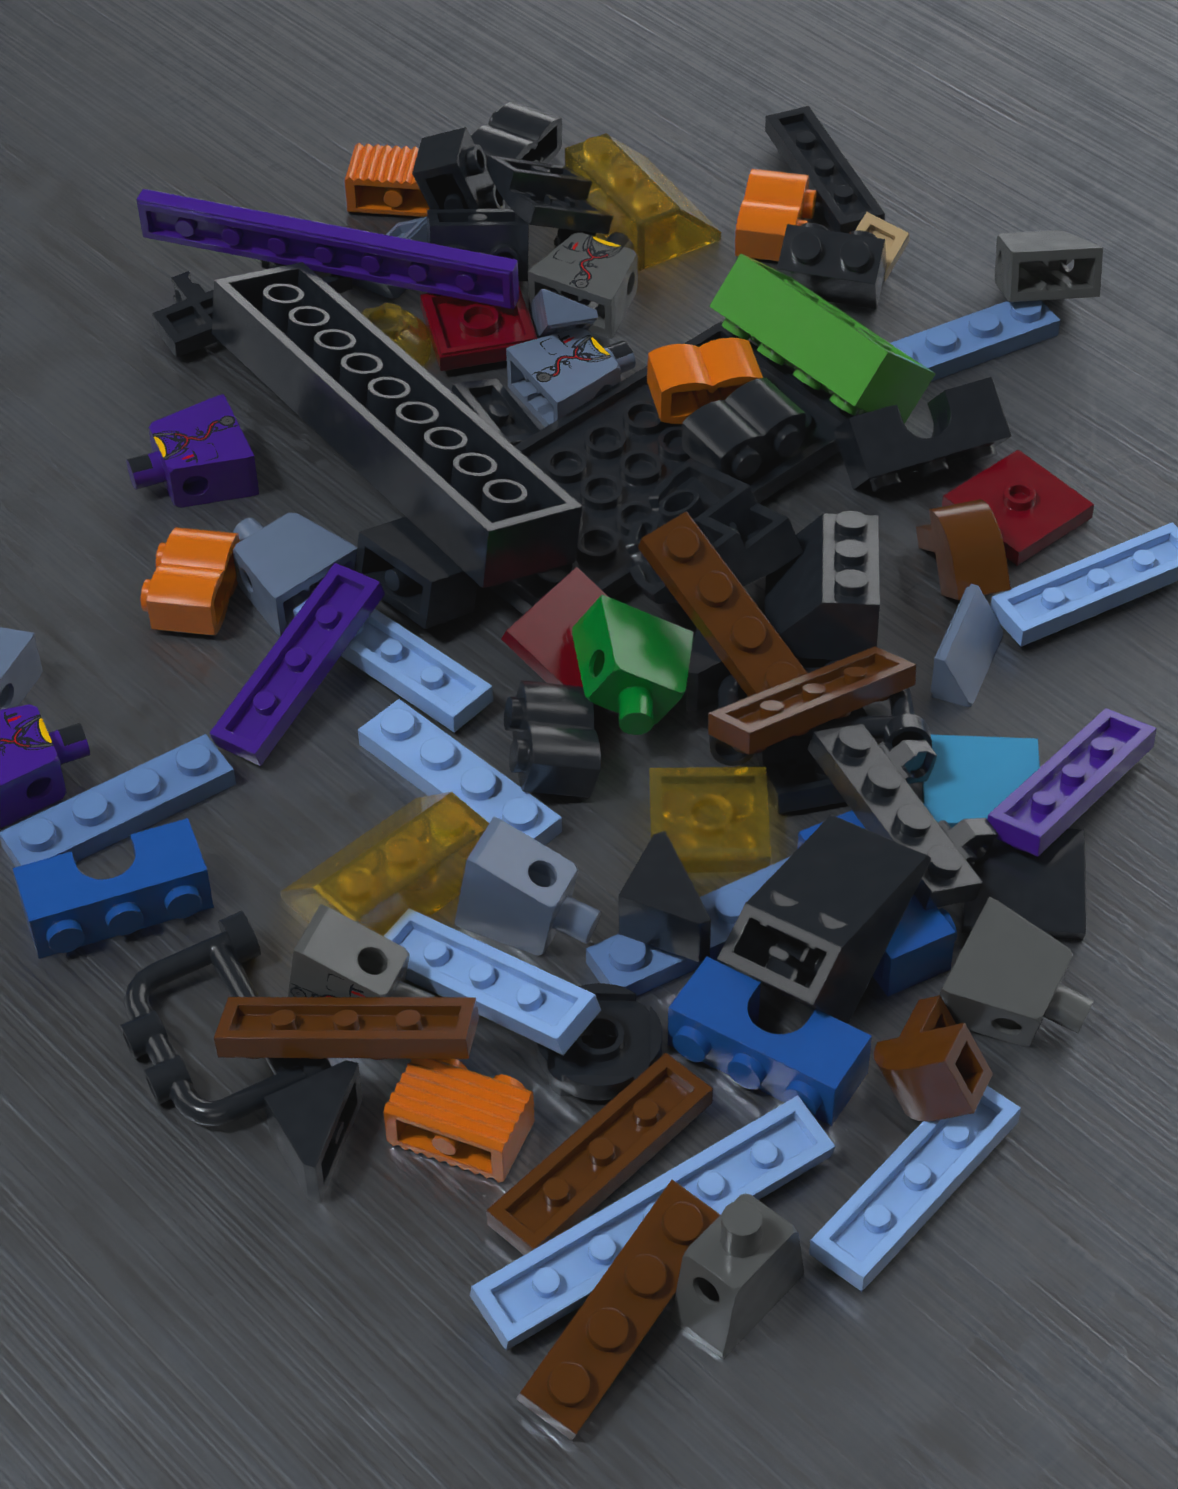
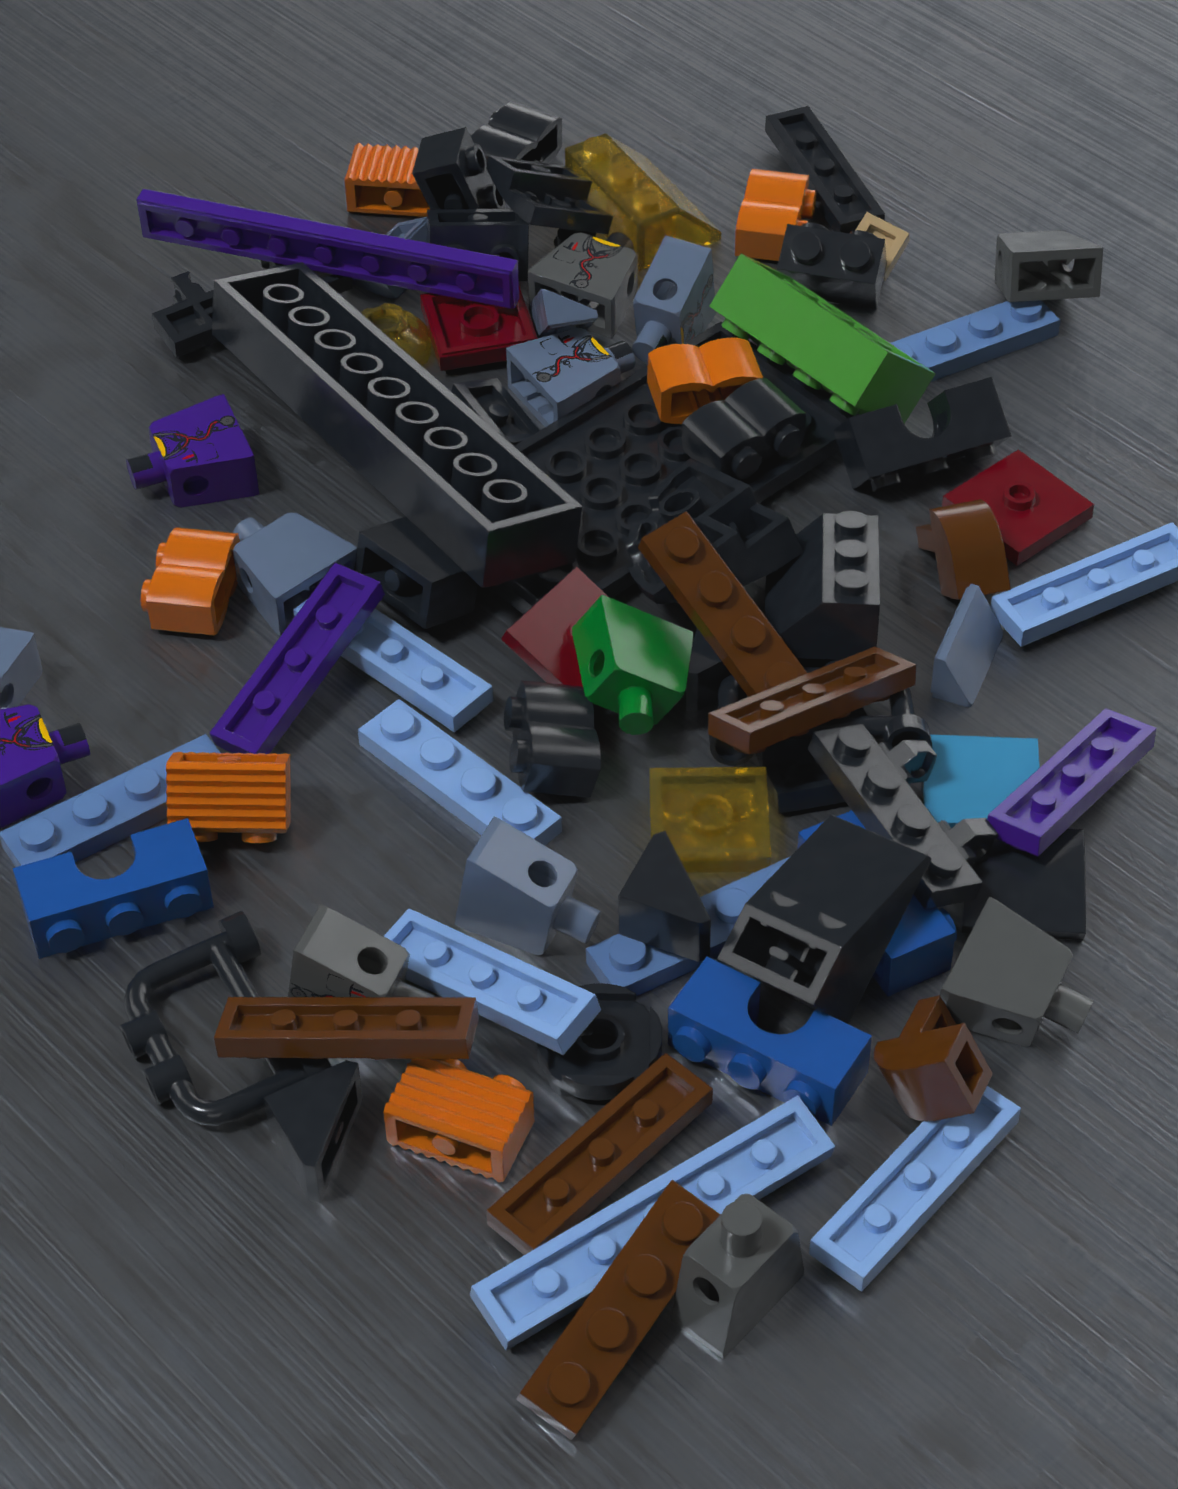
(230, 794): none -> orange brick
(399, 864): clear yellow slope -> none
(674, 297): none -> sand blue torso

